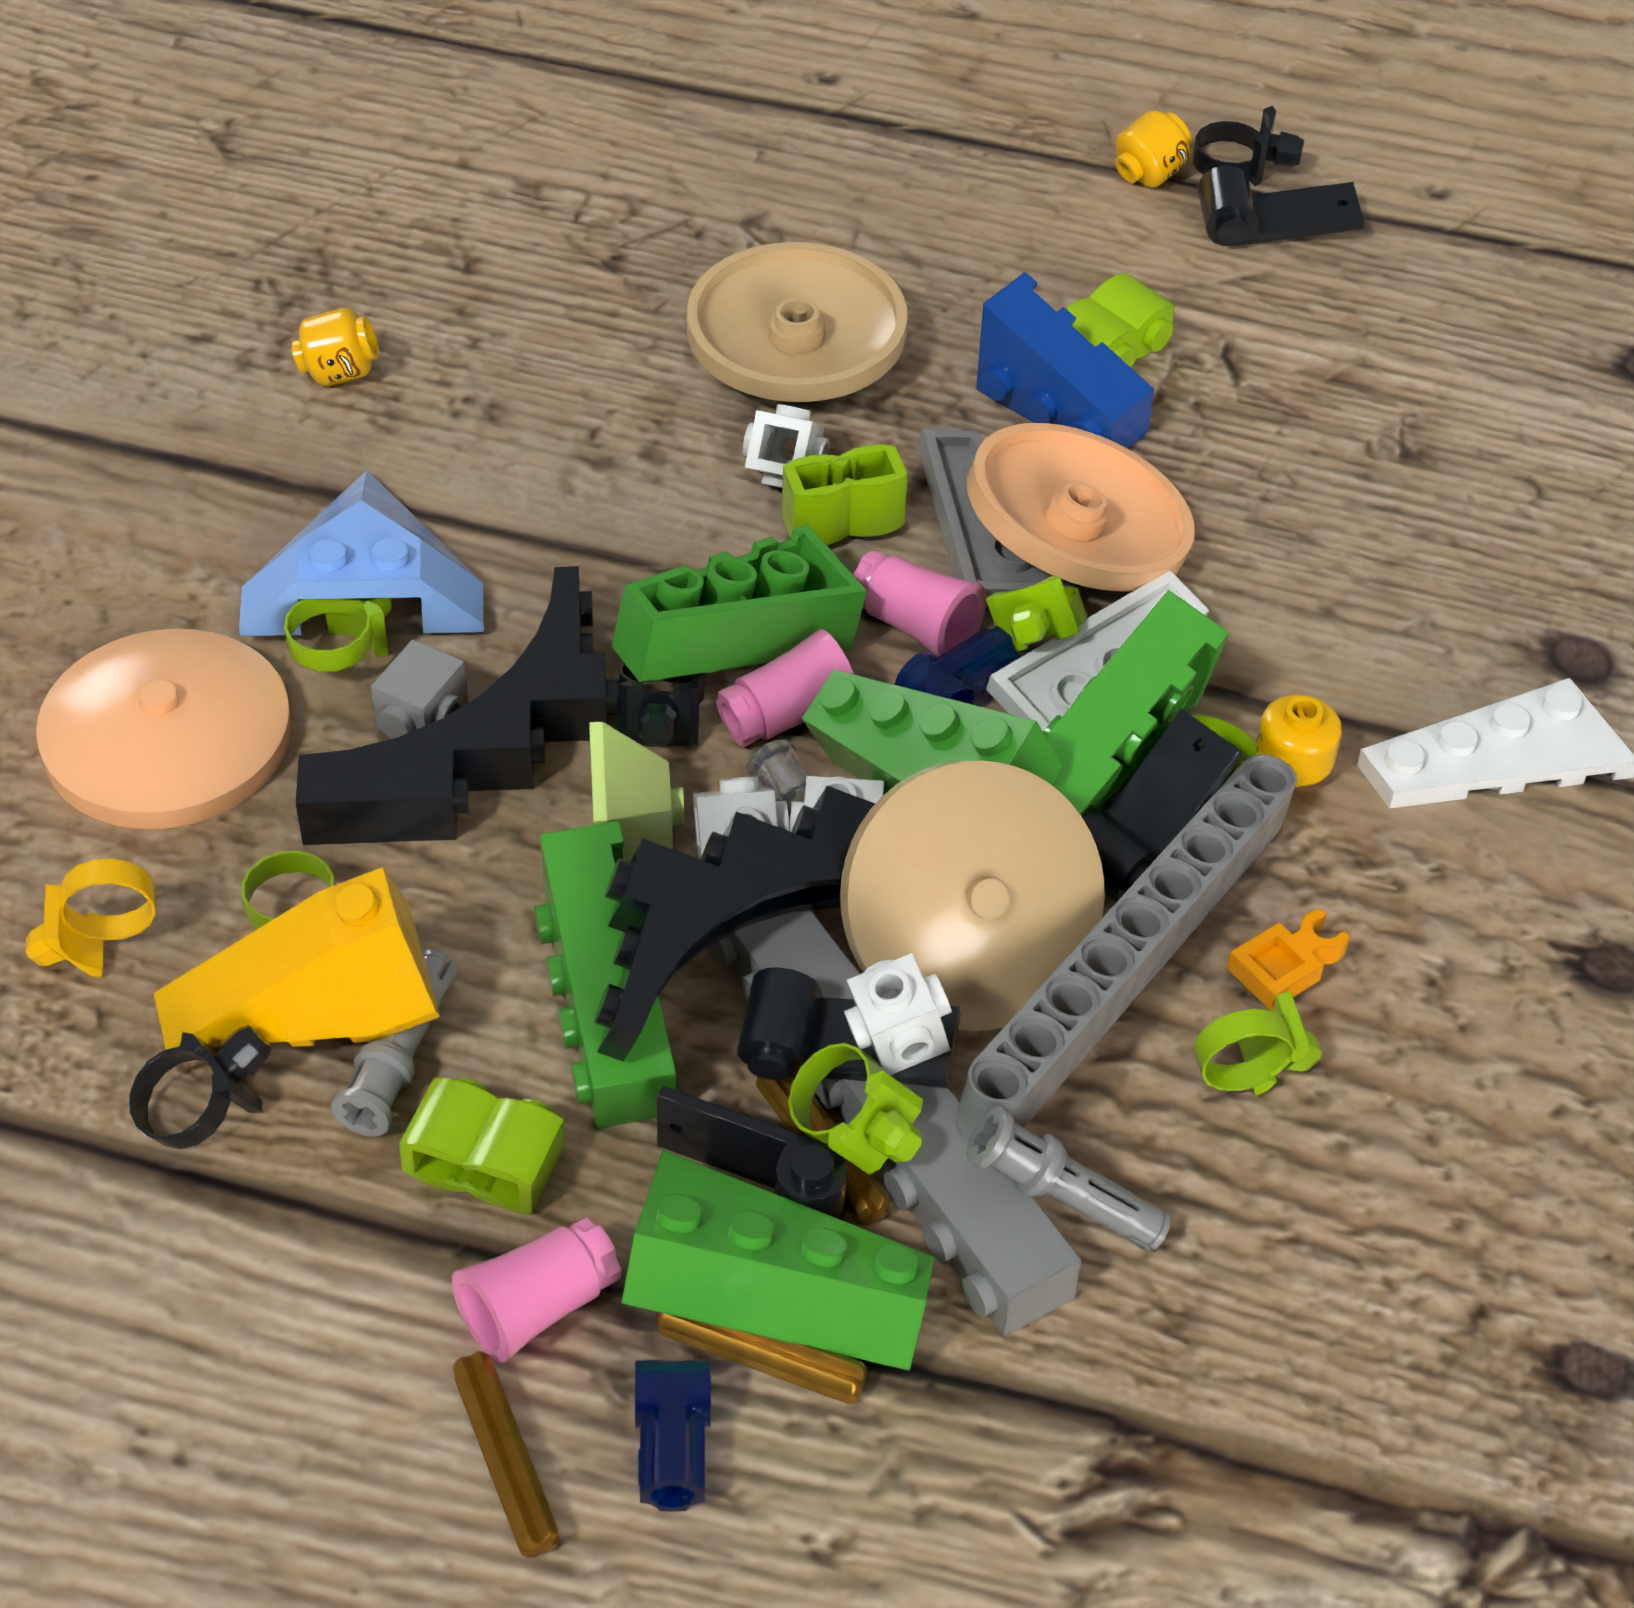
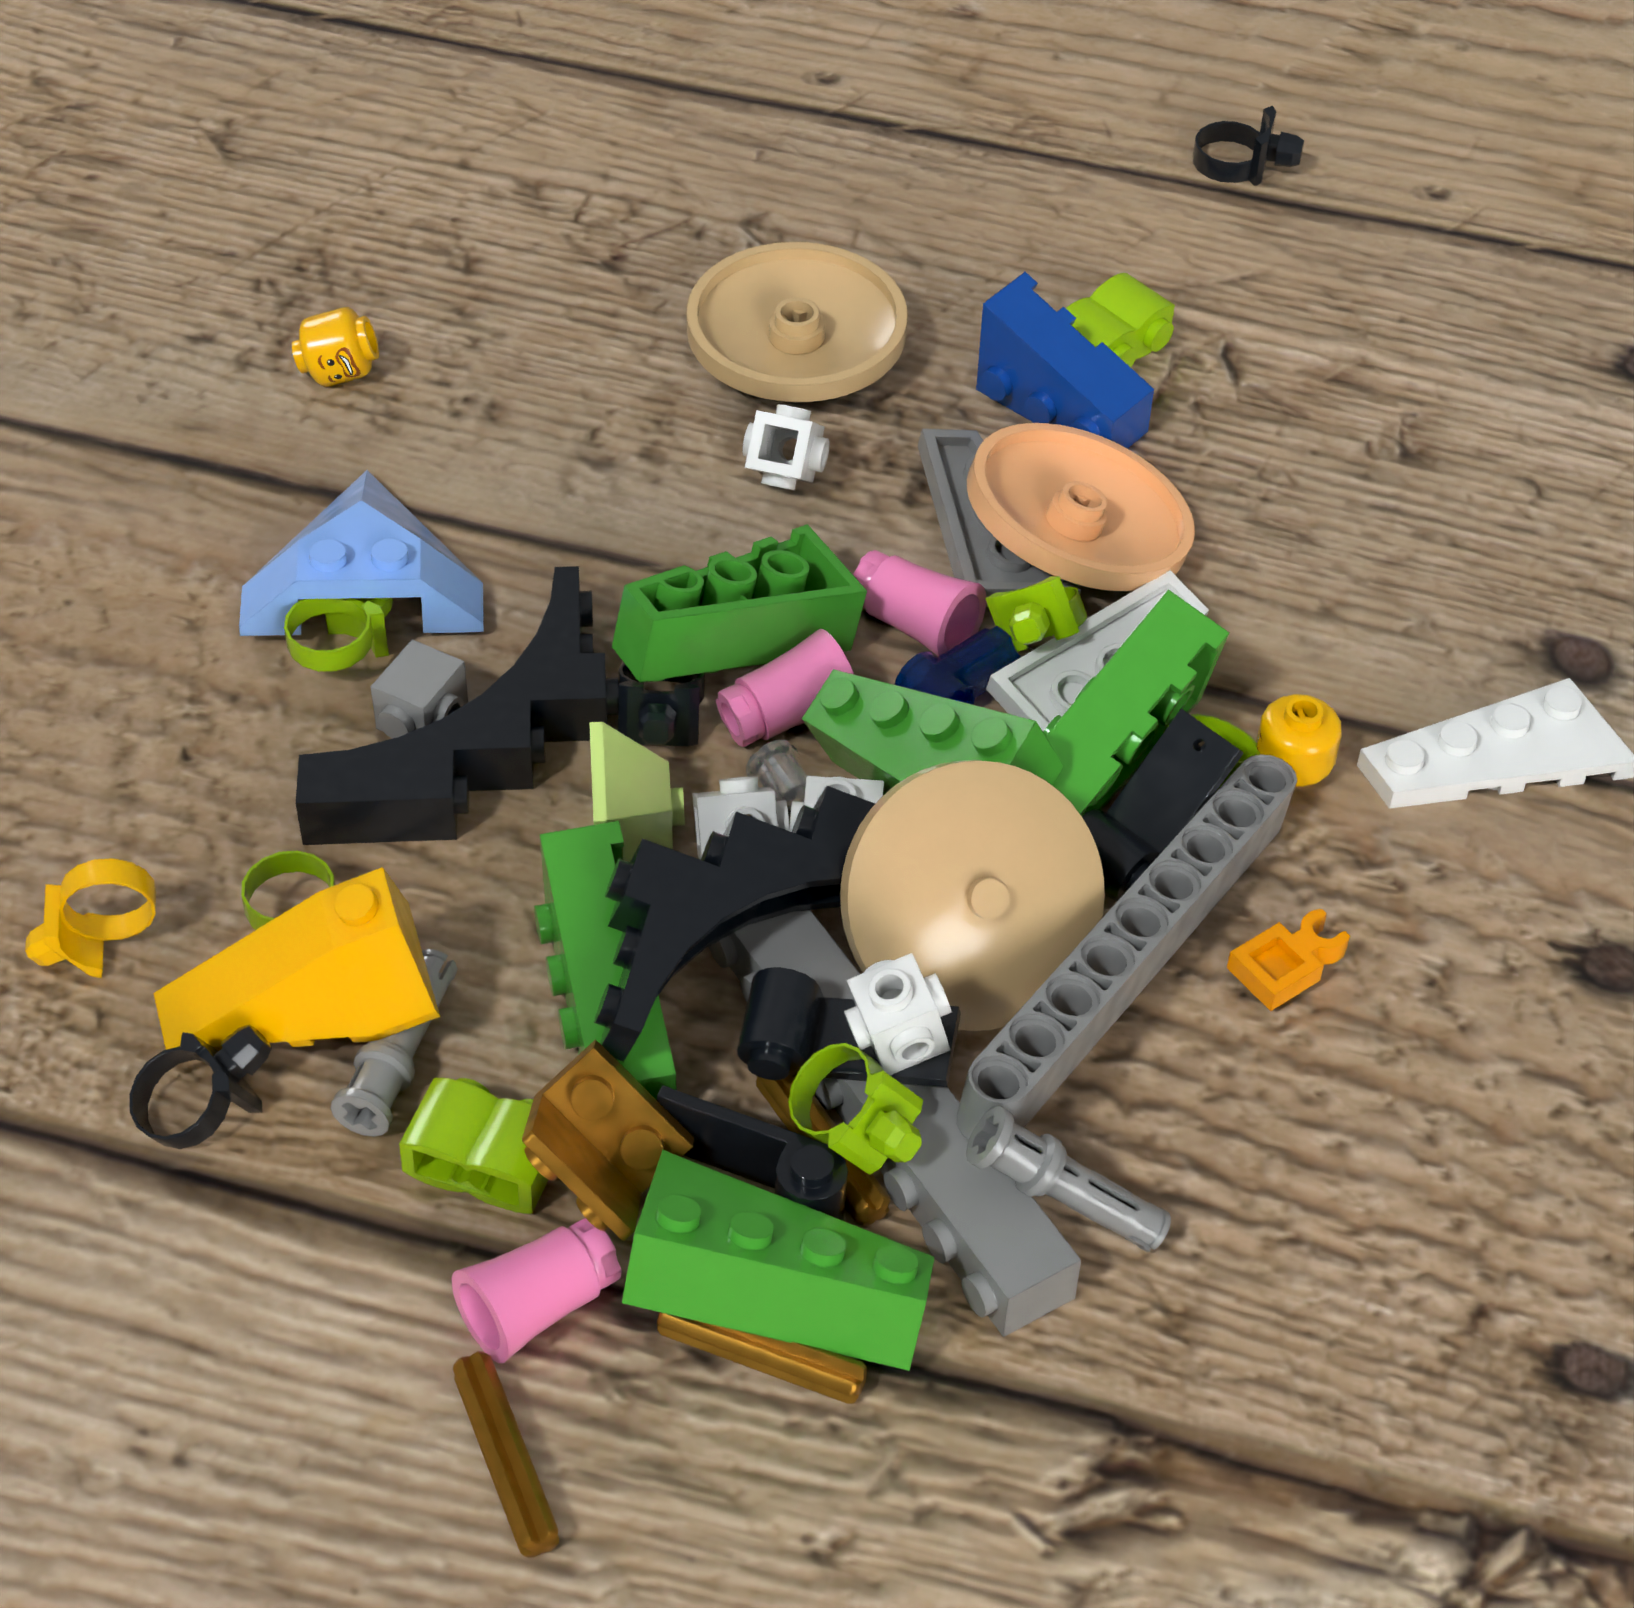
(164, 728): light nougat dish -> none
(601, 1137): none -> pearl gold bracket
(672, 1420): clear blue piece -> none
(846, 494): lime brick -> none
(1152, 148): yellow head -> none
(1240, 218): black door -> none
(1266, 1042): lime piece -> none

